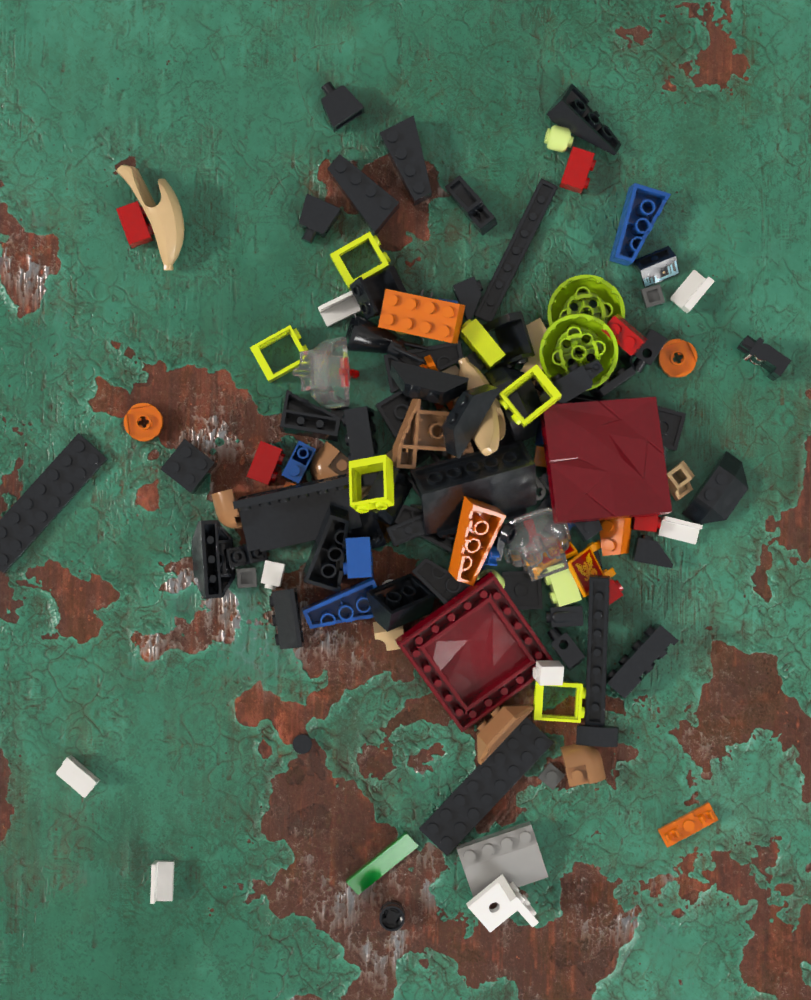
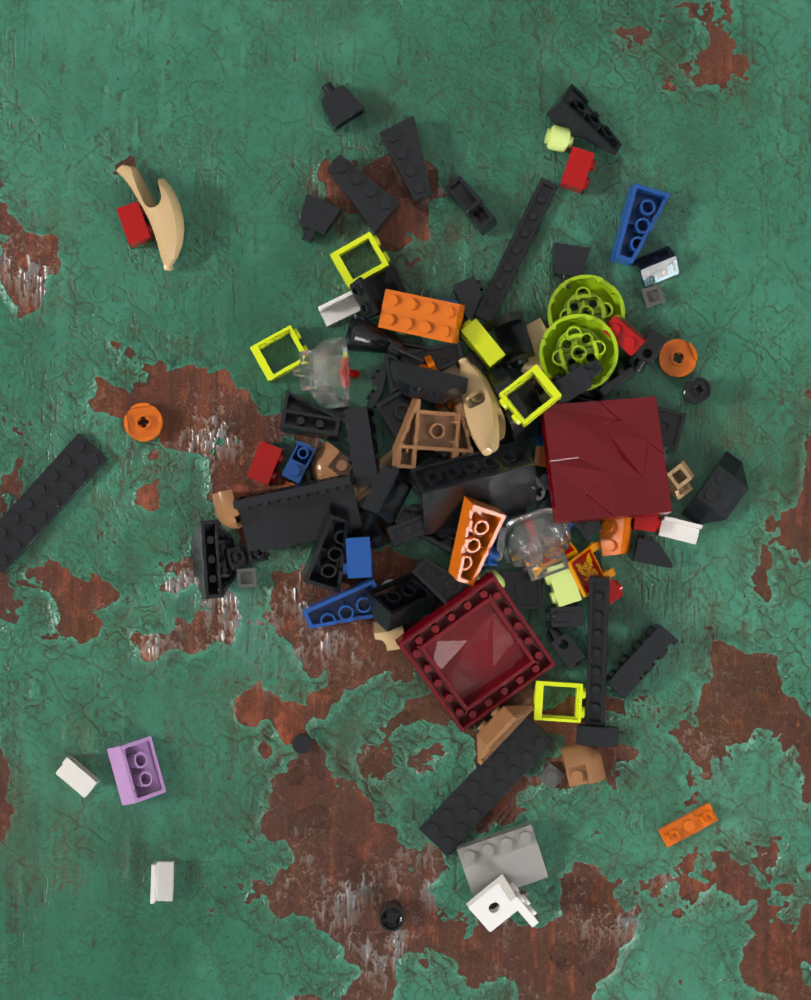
(136, 770): none -> lavender slope
(188, 466): black brick -> none
(272, 574): white brick -> none
(287, 618): black slope -> none
(365, 466): neon yellow window -> none
(379, 382): none -> black slope
(382, 863): slope -> none
(467, 417): black wedge -> none
(508, 533): black tile -> none
(548, 672): white brick -> none
(568, 261): none -> black torso
(691, 291): white panel -> none
(696, 390): none -> black wheel
(764, 355): black hips -> none

